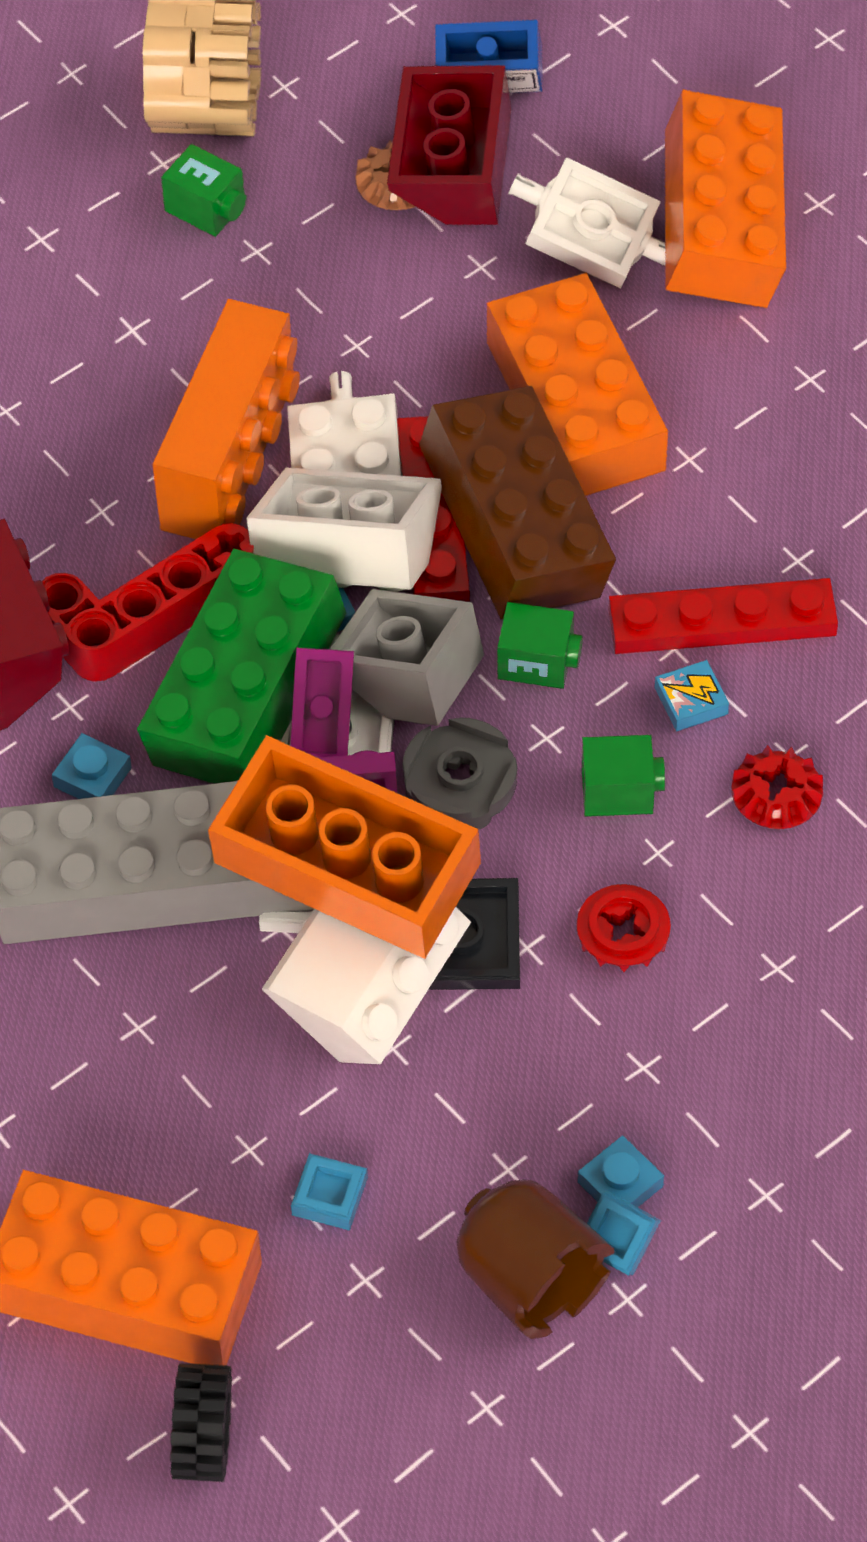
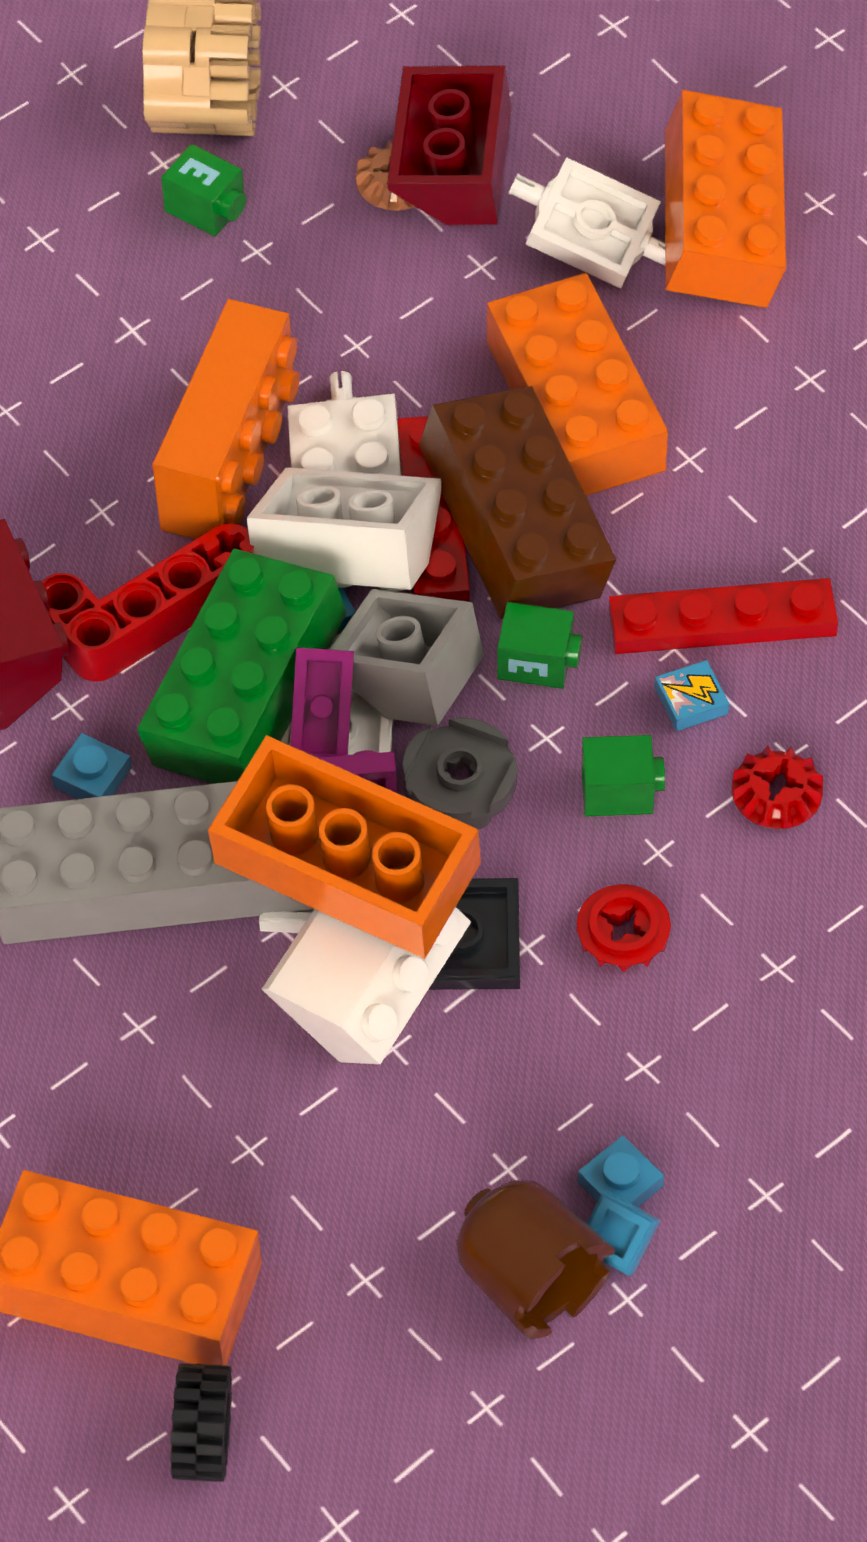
(329, 1191): dark azure tile -> none
(494, 43): blue brick -> none

